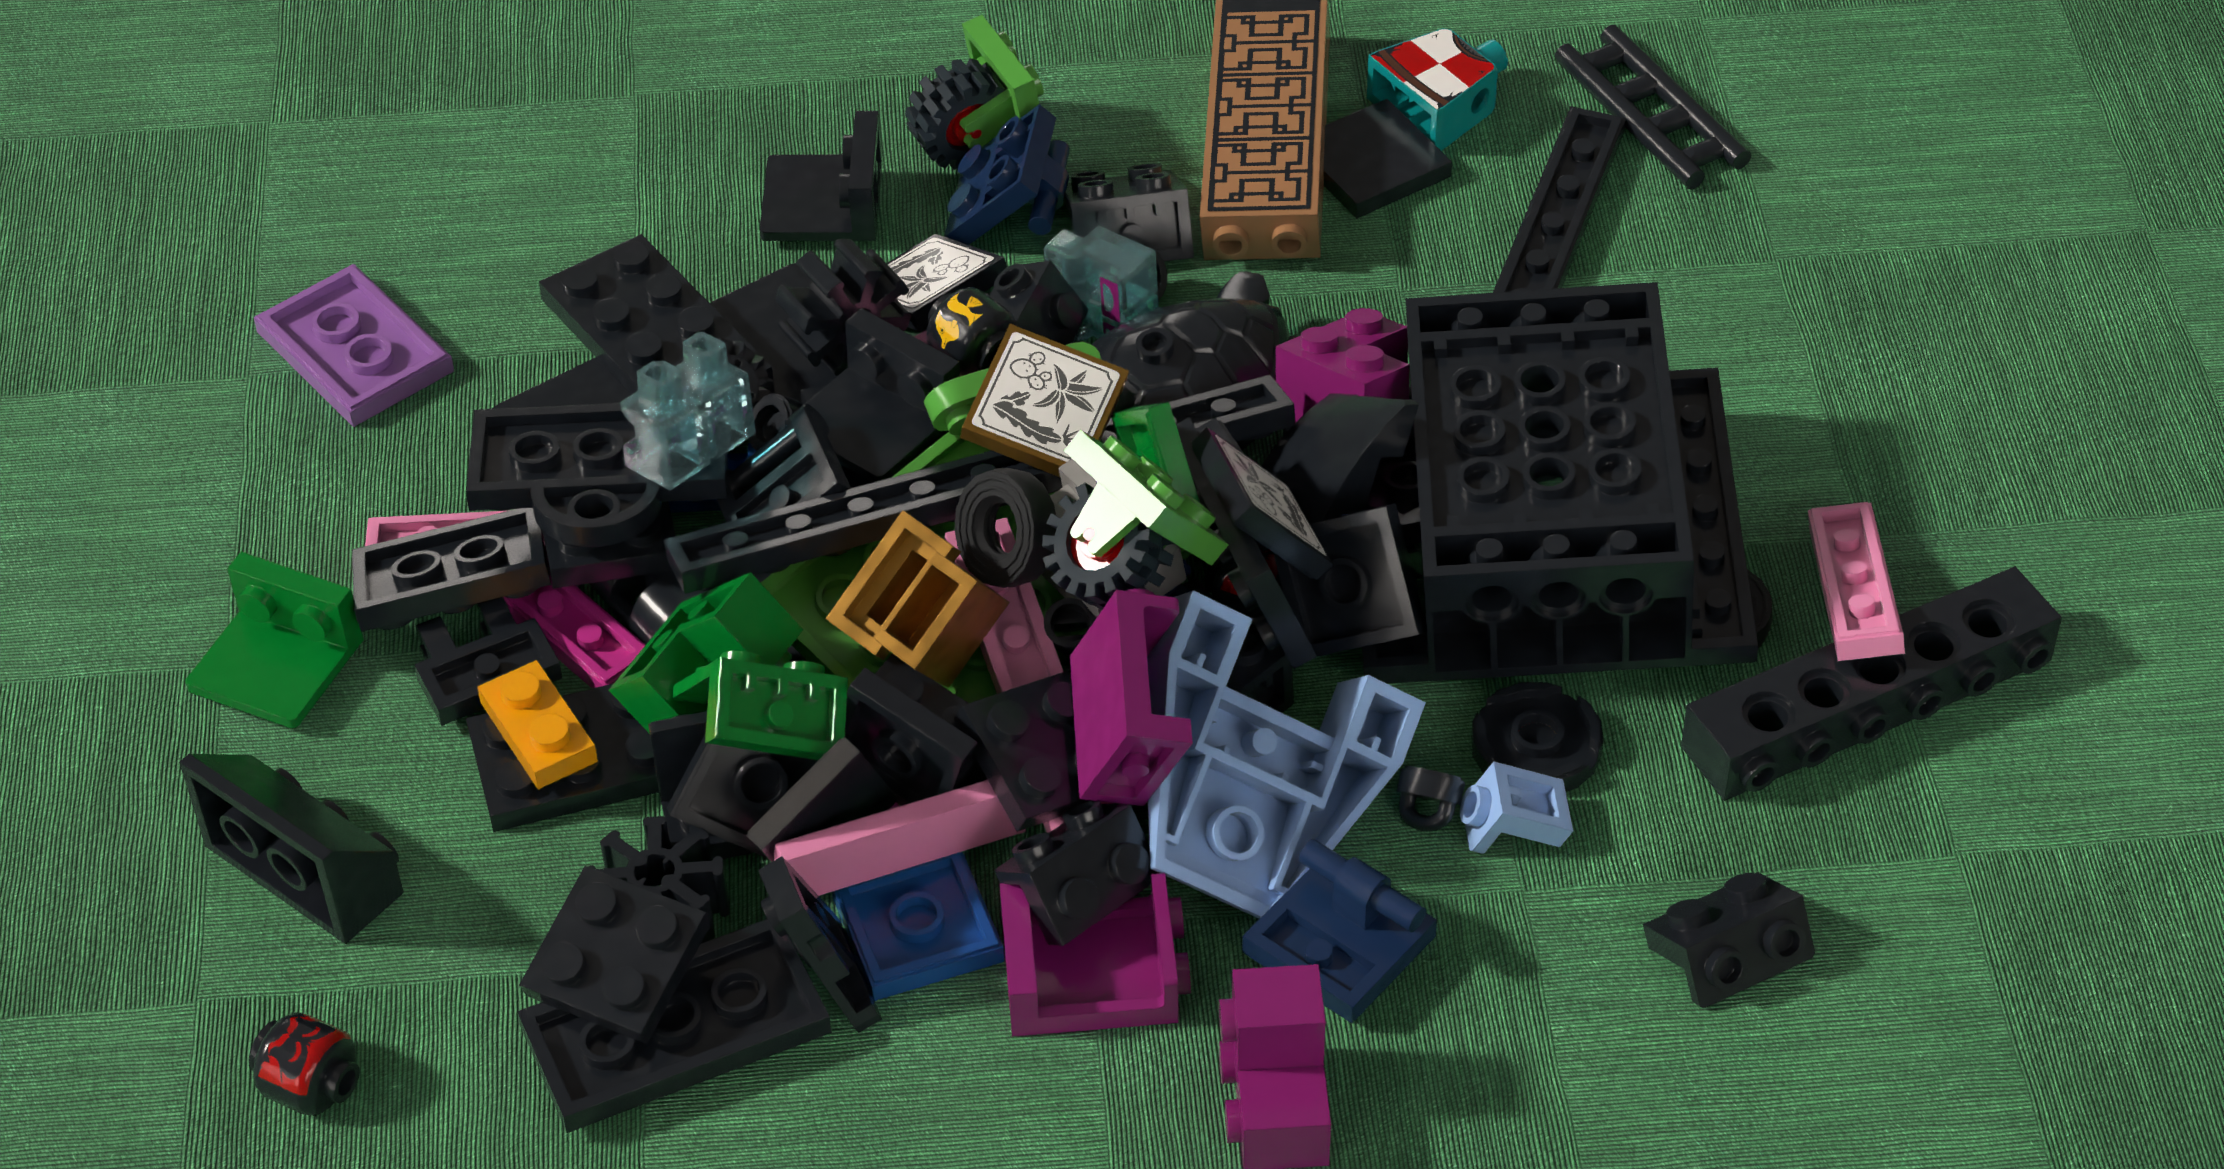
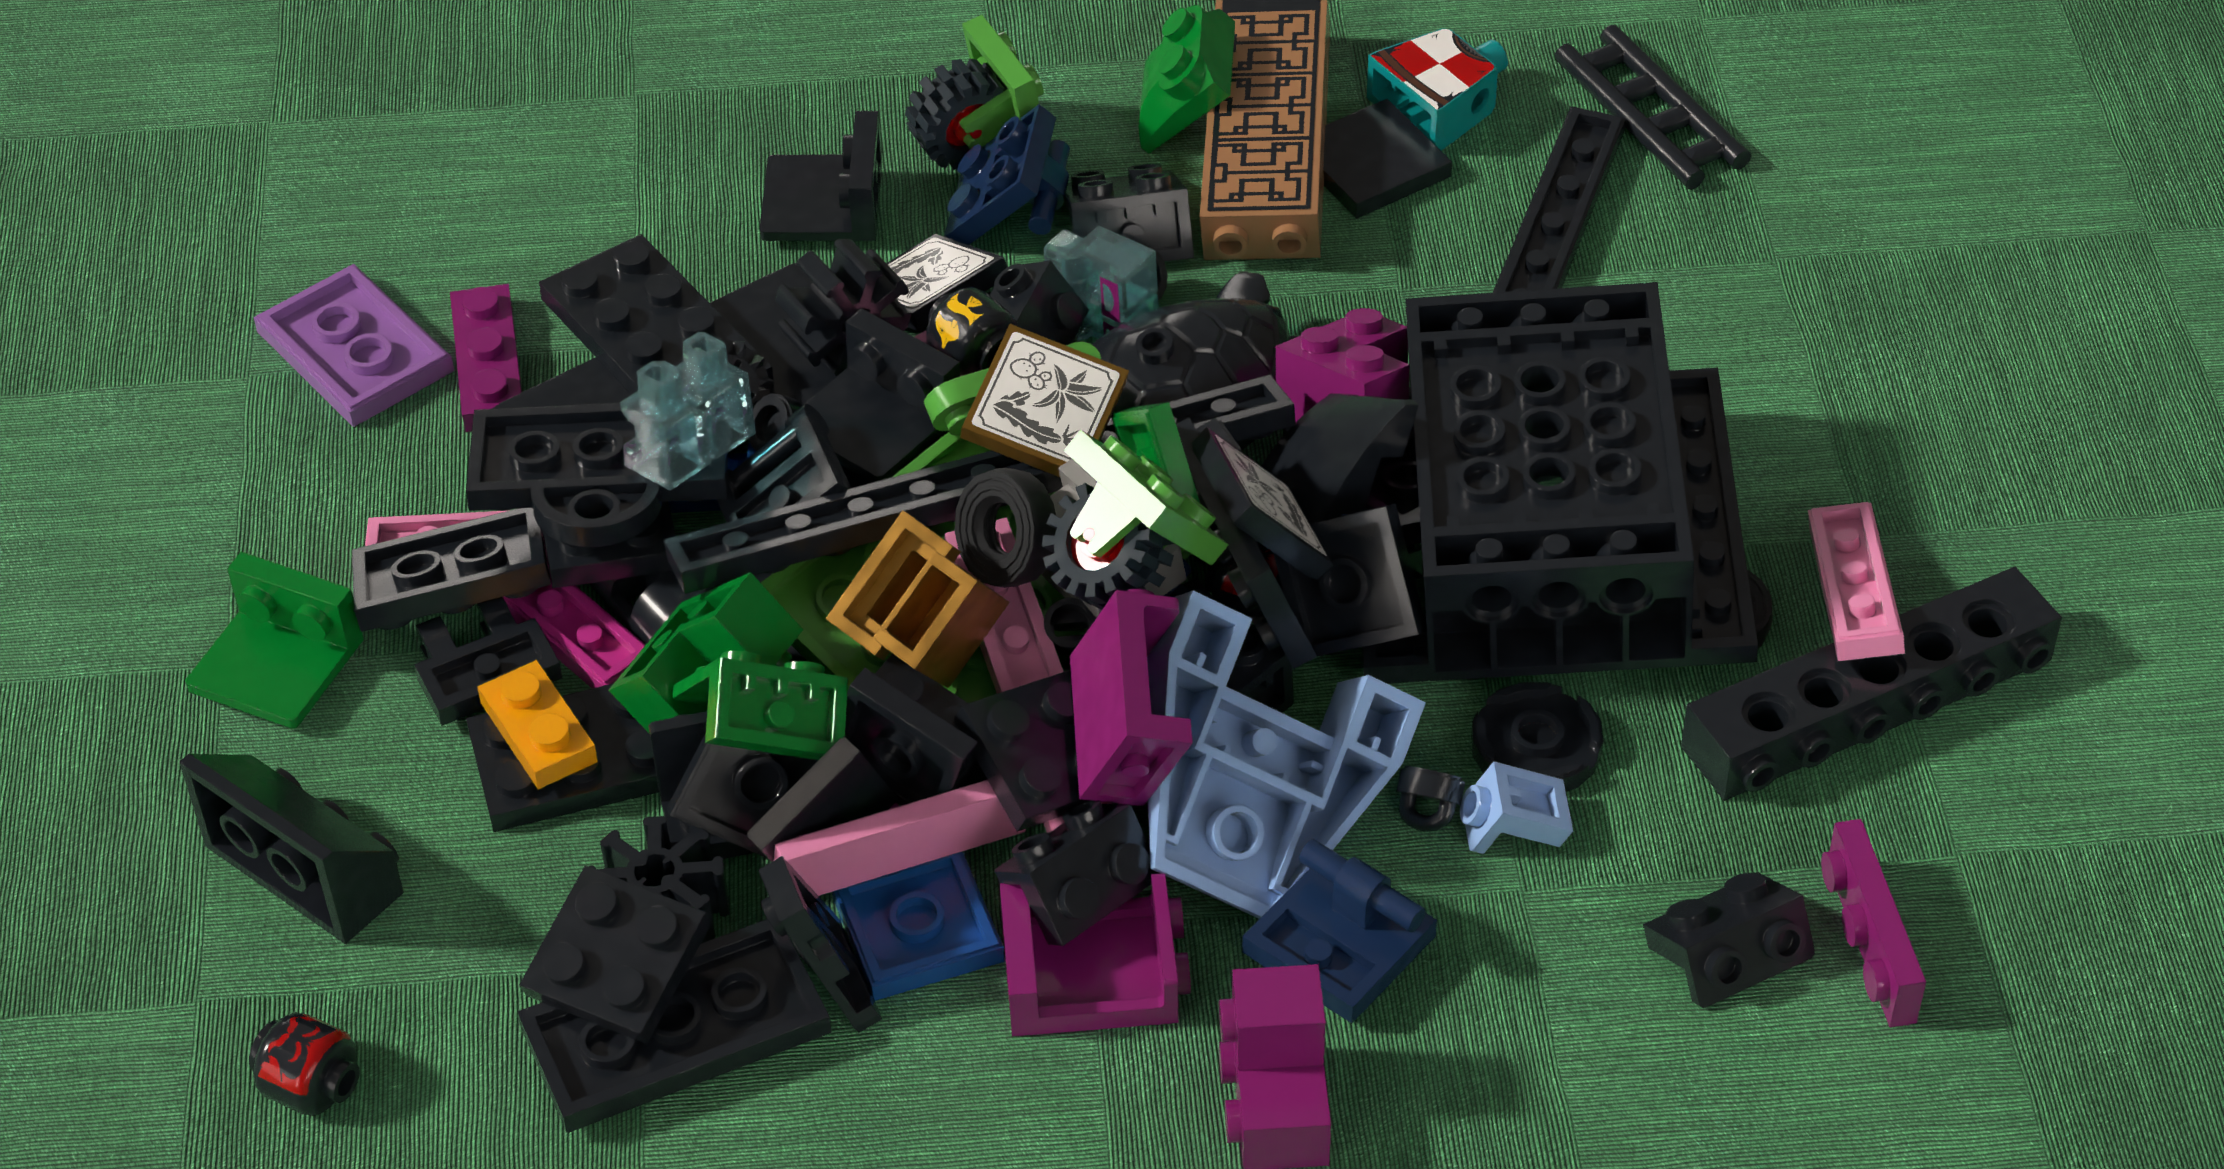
(485, 348): none -> magenta plate
(1185, 73): none -> green slope
(1873, 923): none -> magenta plate

